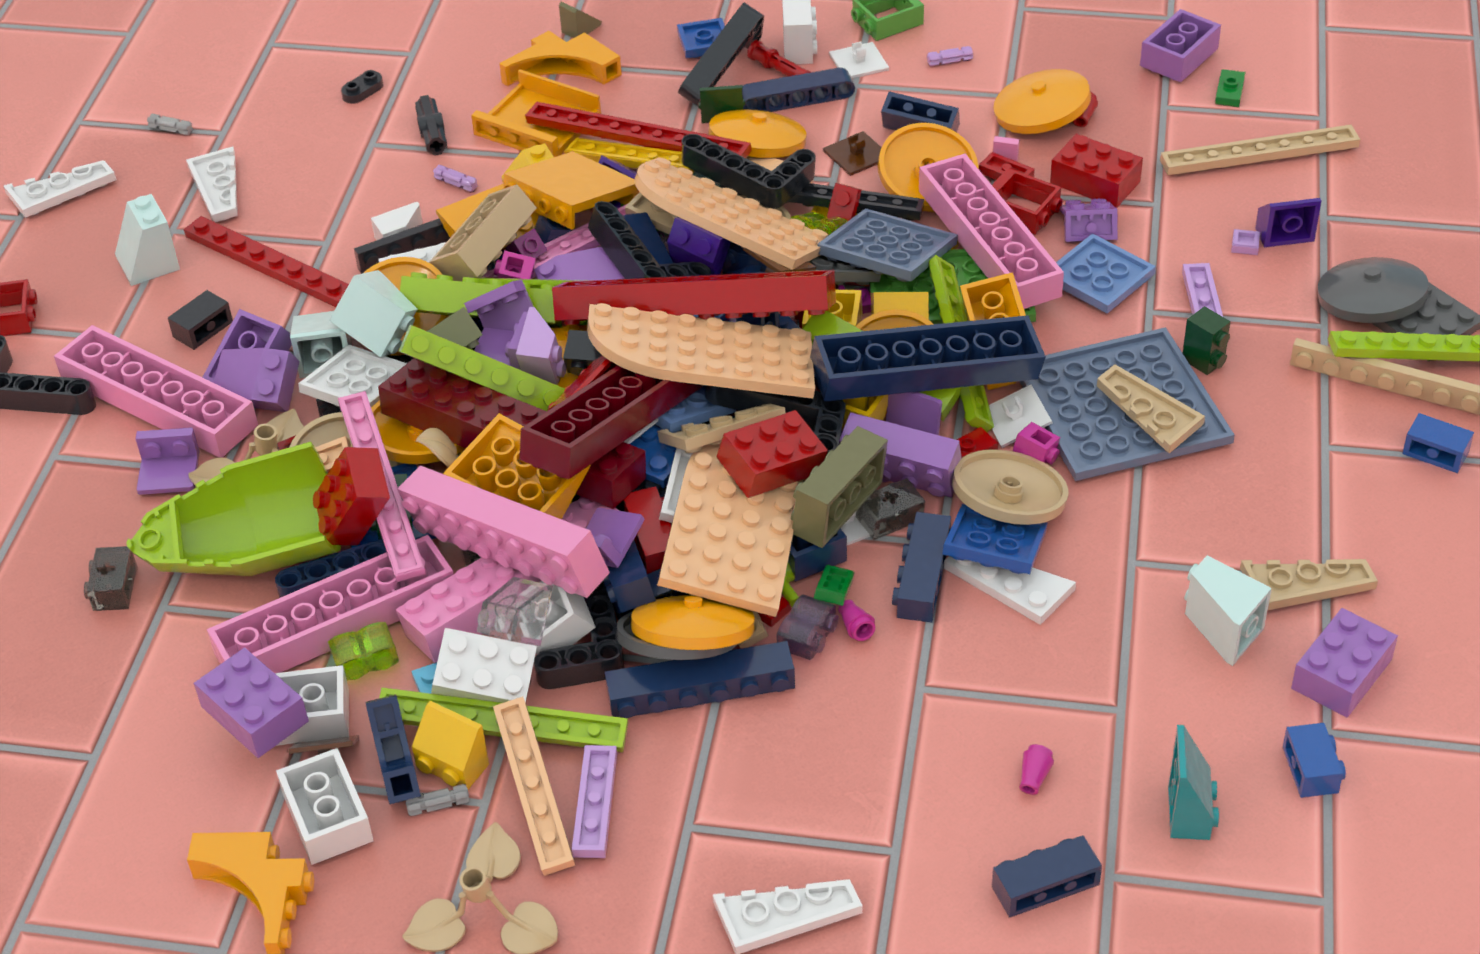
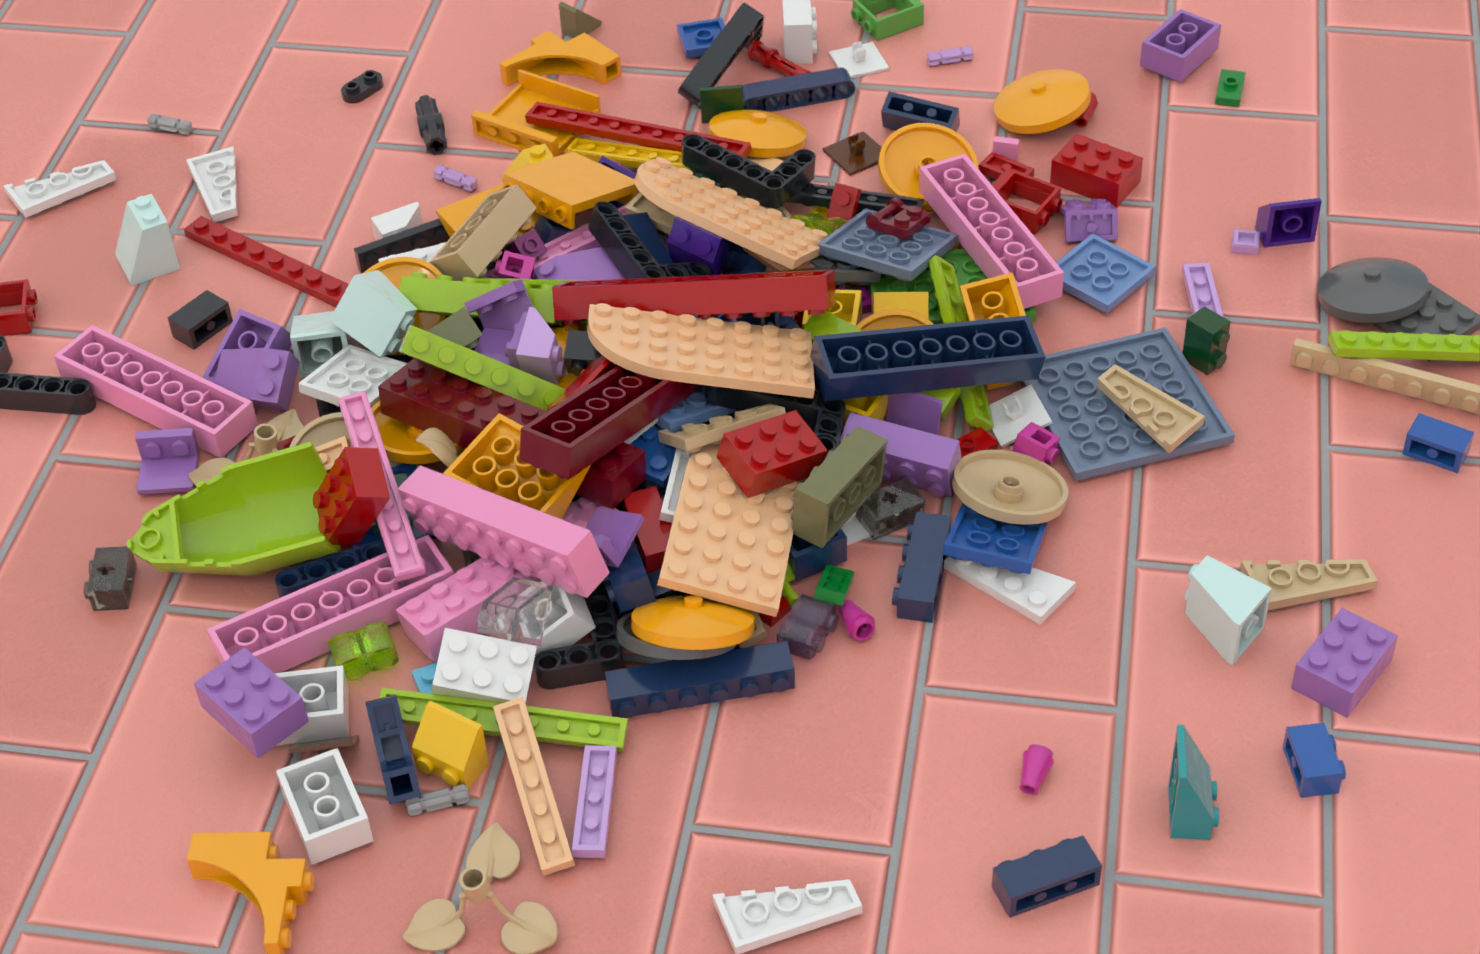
(904, 223): none -> dark red plate
(1259, 149): tan plate -> none

